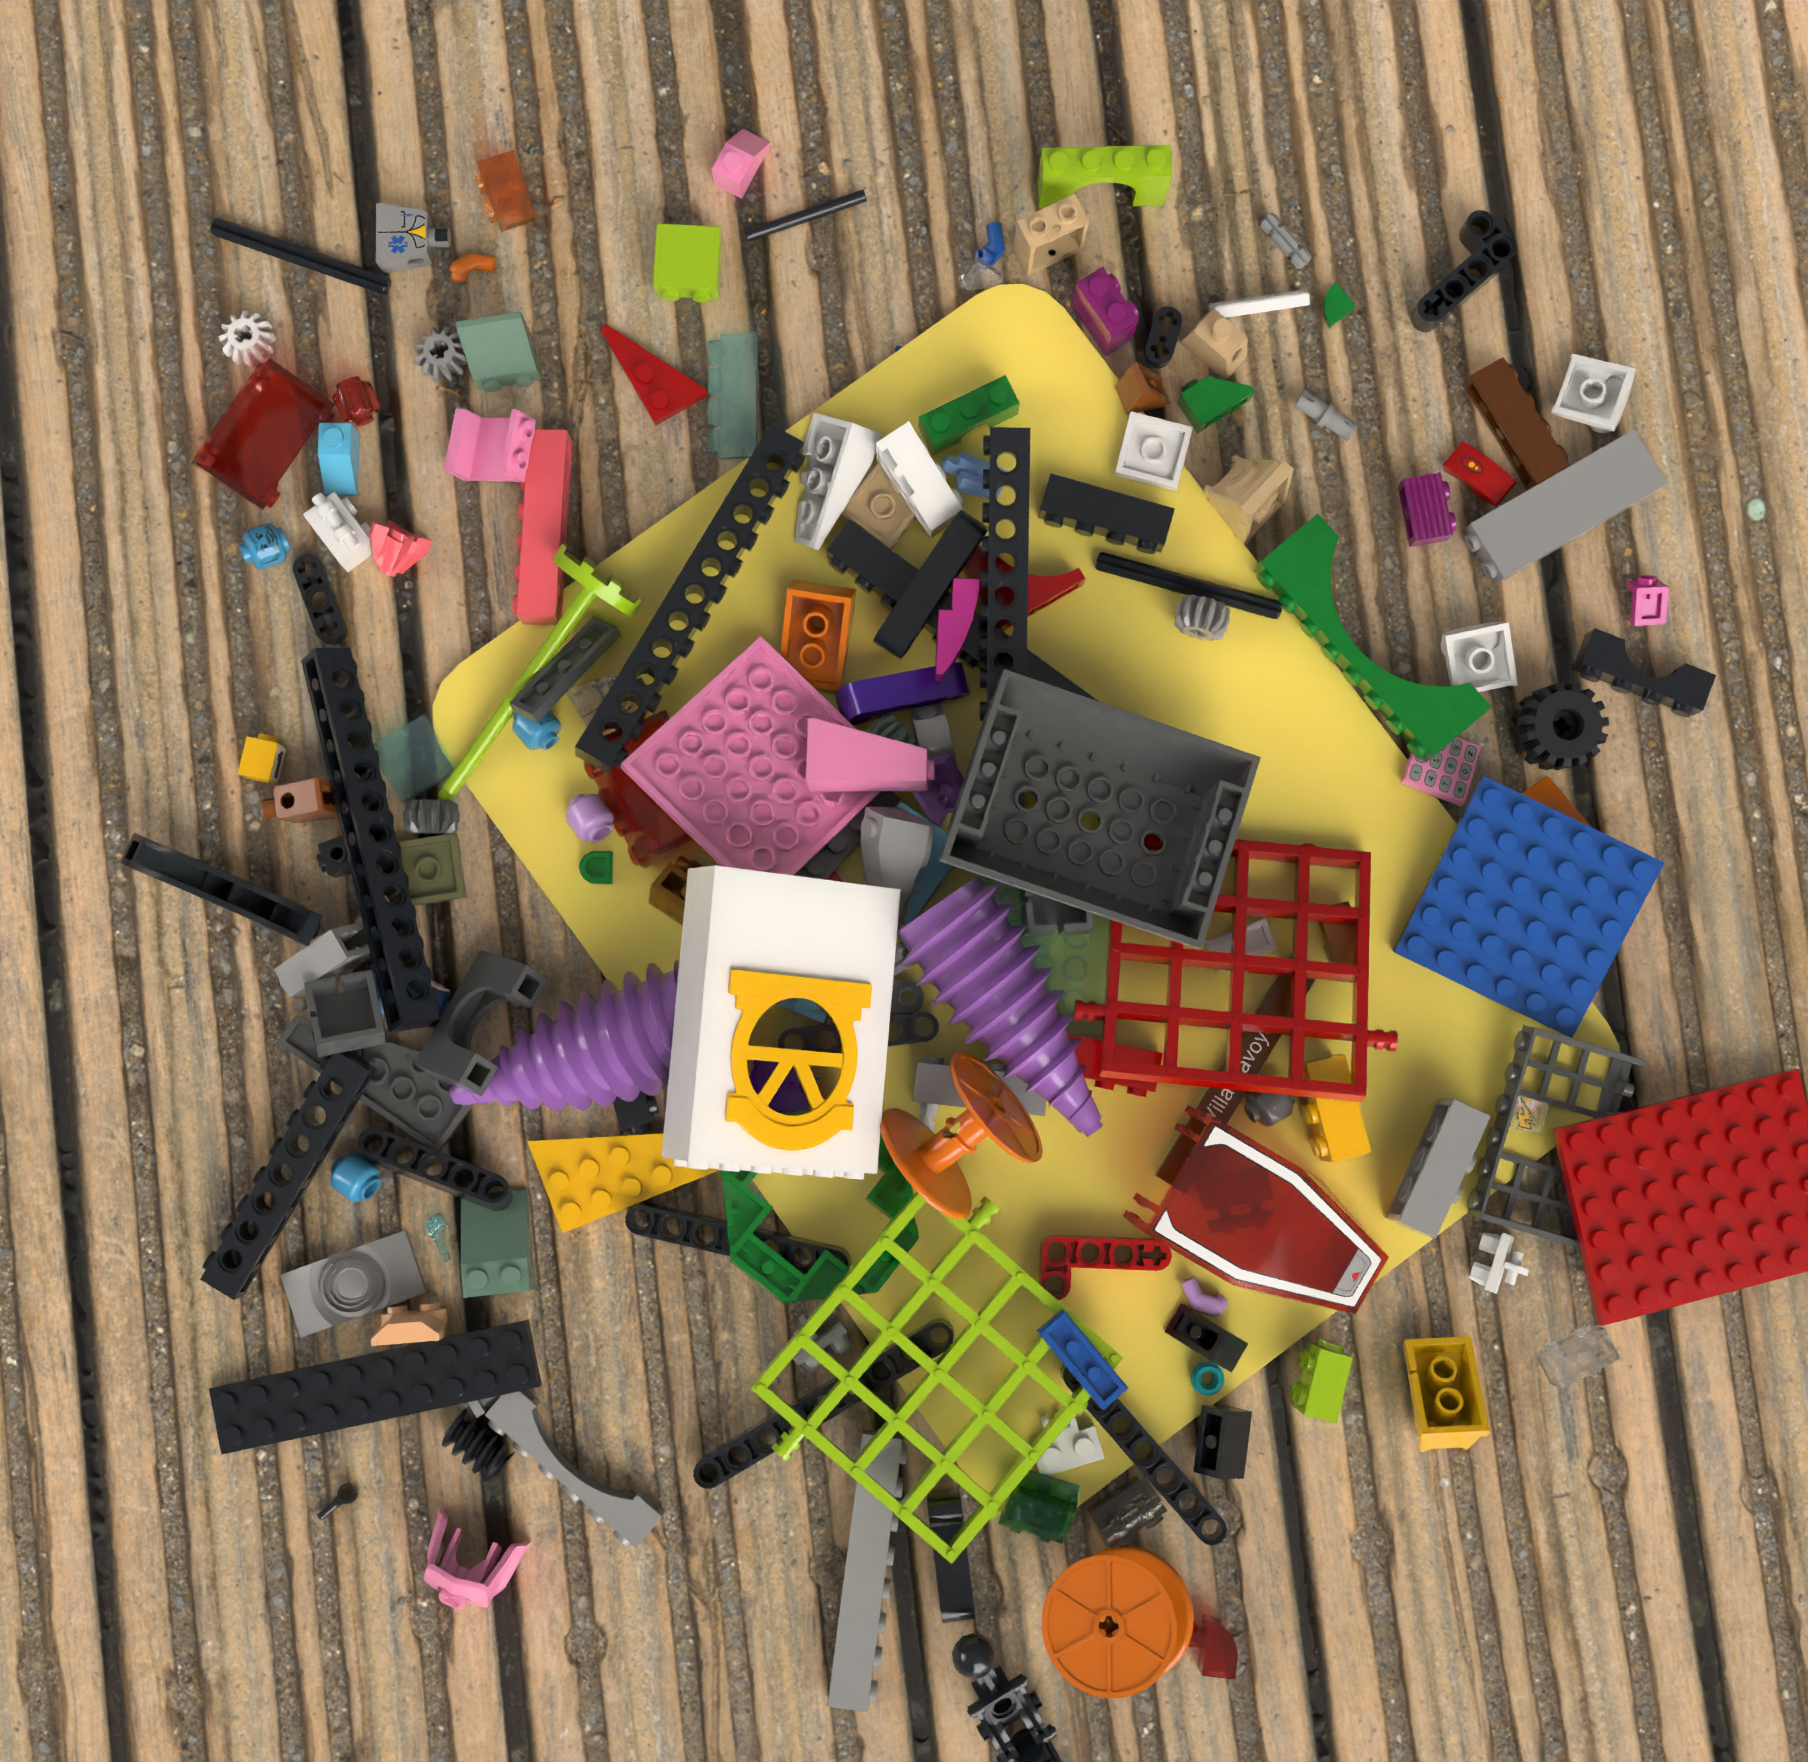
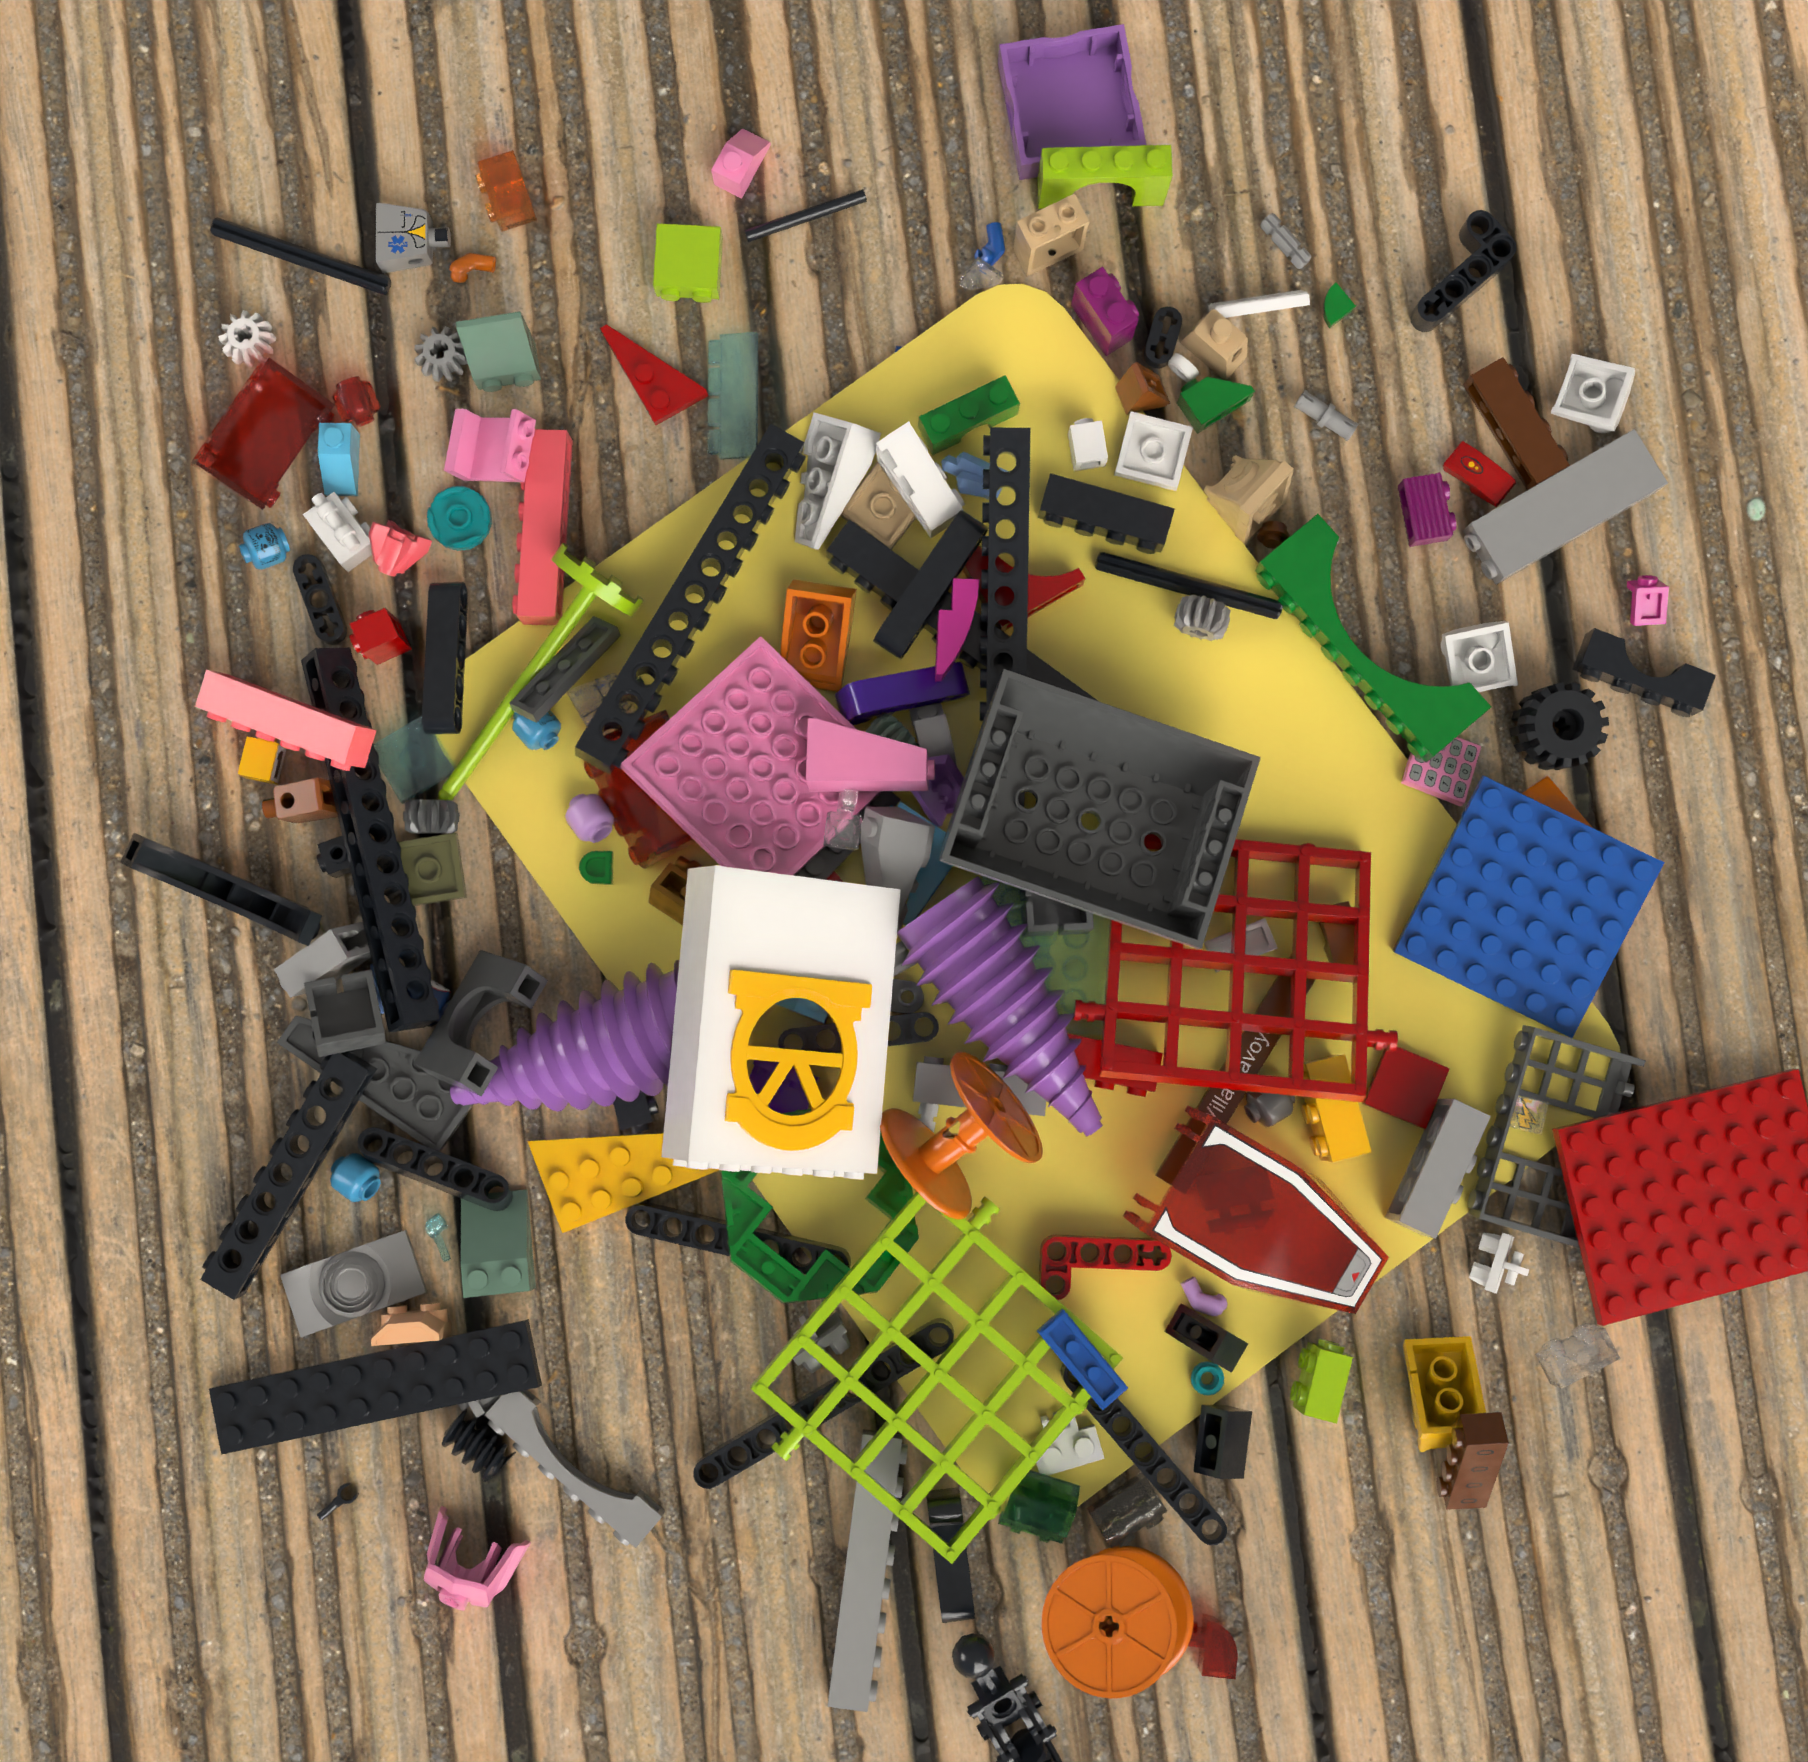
(286, 719): none -> brick
(378, 636): none -> red brick
(445, 658): none -> black beam
(459, 518): none -> teal tile
(843, 827): none -> clear plate
(1069, 94): none -> medium lavender tile
(1087, 444): none -> white brick
(1183, 368): none -> white tile
(1272, 534): none -> reddish brown plate
(1406, 1086): none -> red tile
(1472, 1460): none -> reddish brown brick

